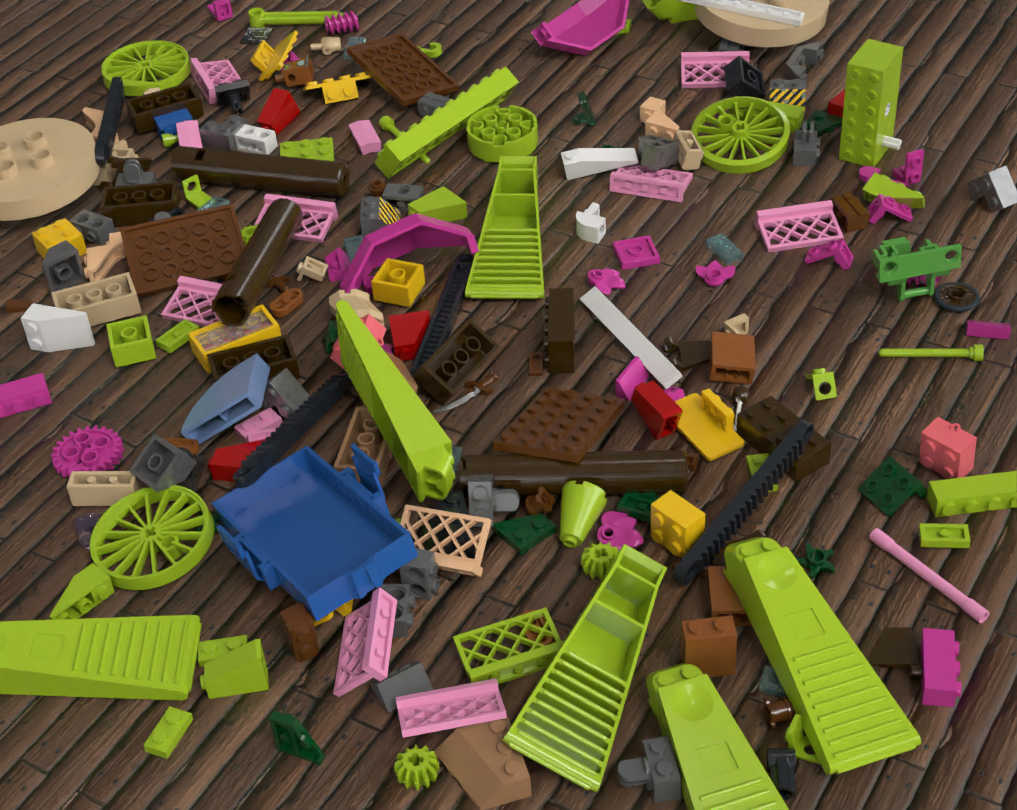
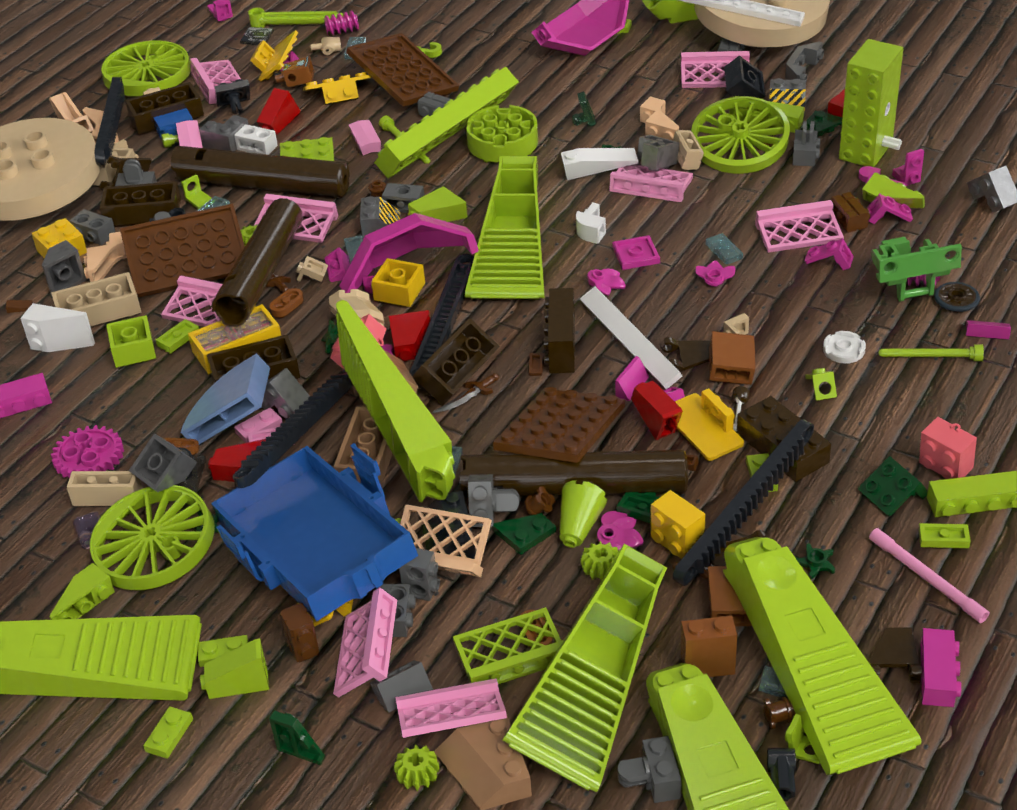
(67, 110): none -> light nougat arch
(844, 347): none -> white tile

